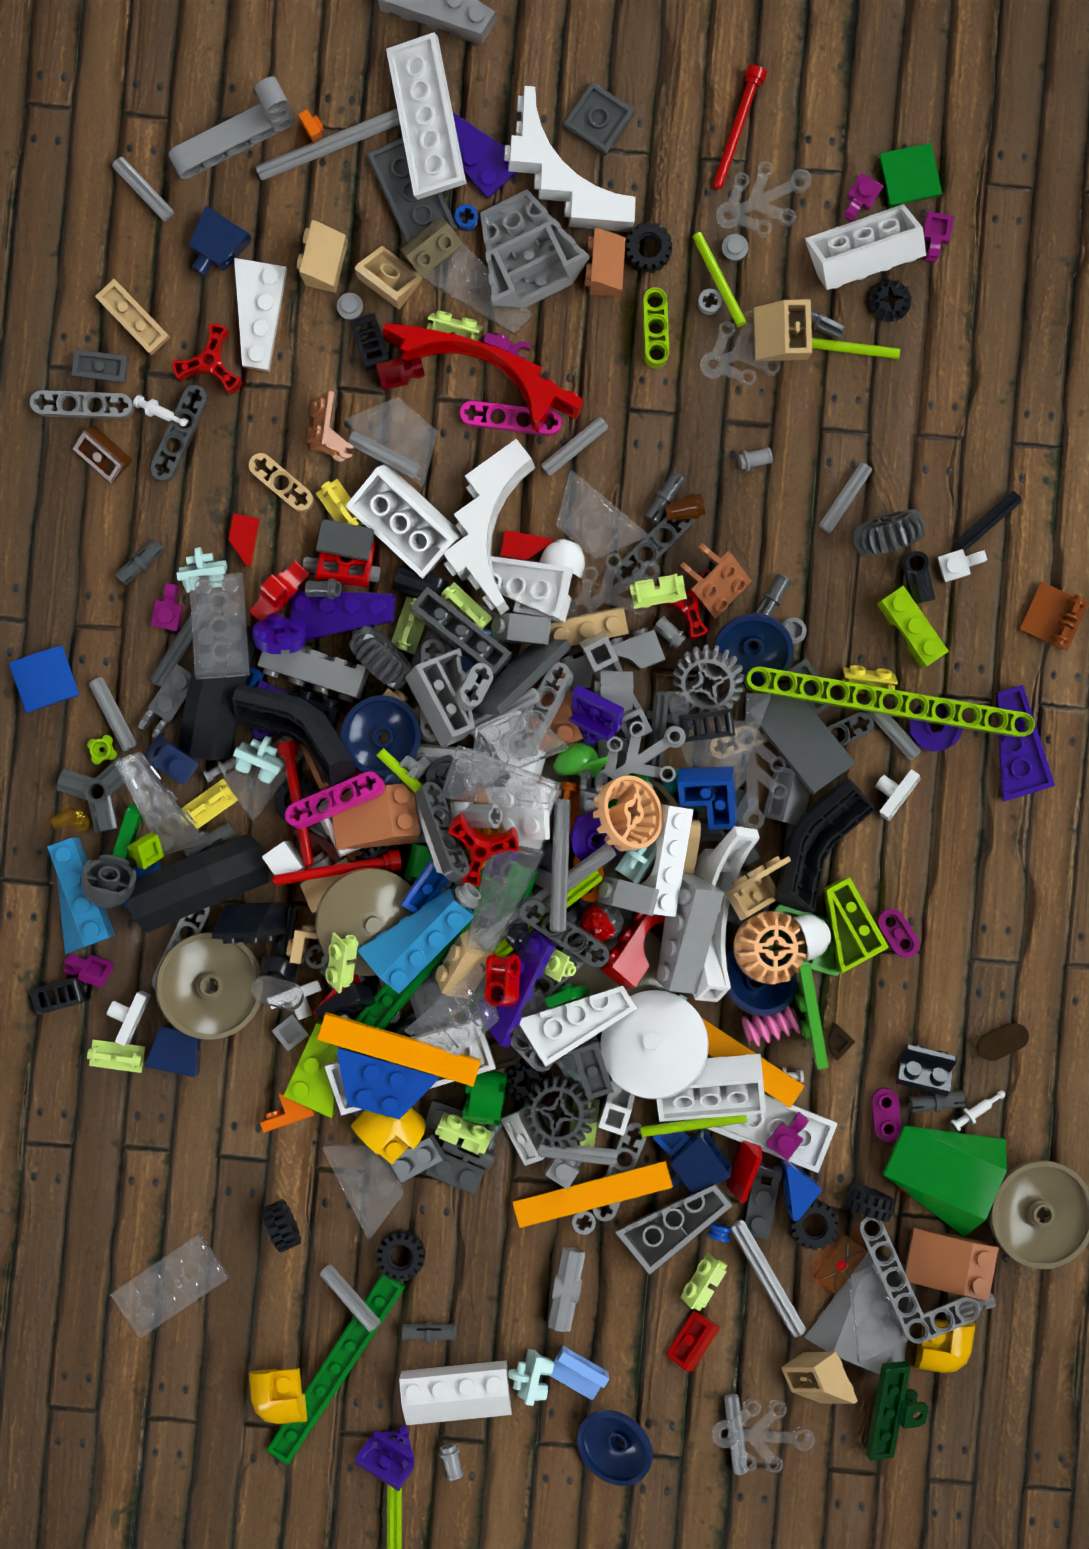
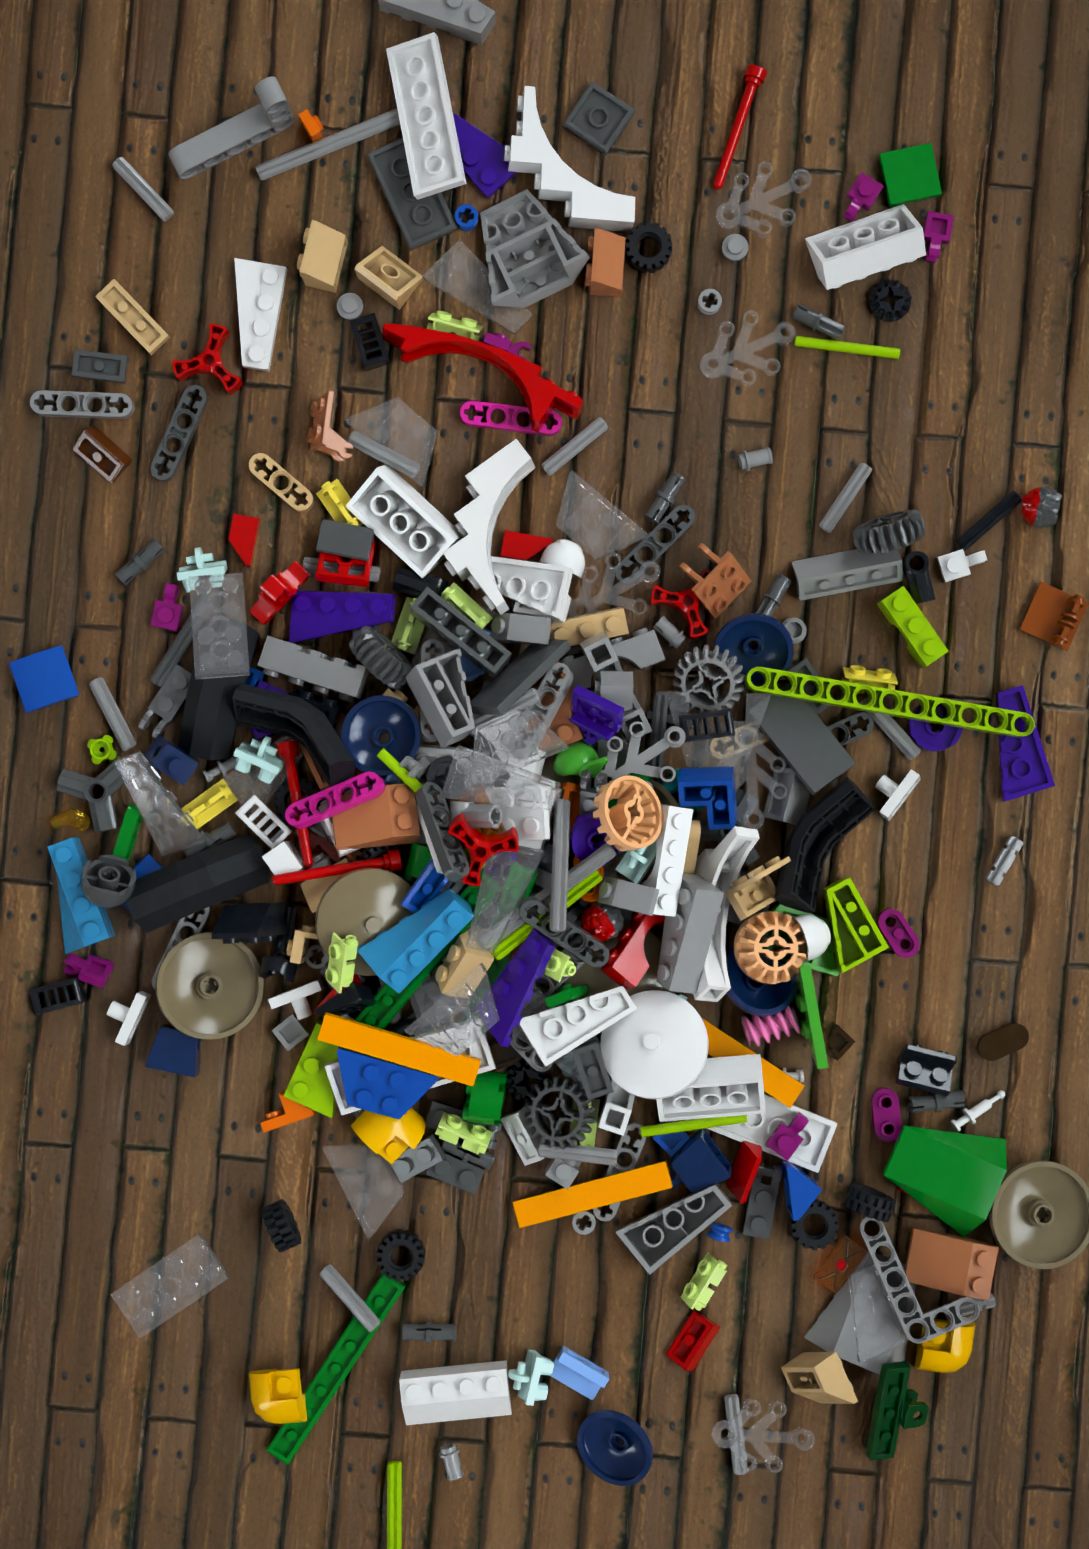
(116, 1056): yellowish green hinge -> none
(146, 850): lime tile -> none
(152, 408): white piece -> none
(217, 242): dark blue torso -> none
(277, 993): clear tile -> none
(278, 837): none -> white slope
(279, 634): dark purple plate -> none
(323, 588): dark grey pin -> none
(388, 1457): dark purple slope -> none
(395, 373): dark red plate -> none
(431, 246): dark tan brick -> none
(467, 895): light grey plate -> none
(479, 690): light grey beam -> none
(502, 979): red piece -> none
(518, 935): black plate -> none
(566, 1289): light grey piece -> none
(646, 595): yellowish green hinge -> none
(659, 316): lime beam -> none
(686, 508): reddish brown cone -> none
(719, 279): lime bar -> none
(768, 1278): light grey axle -> none
(783, 330): tan slope -> none
(845, 572): none -> light grey panel
(1004, 860): none -> light grey axle
(1041, 507): none -> dark grey piece

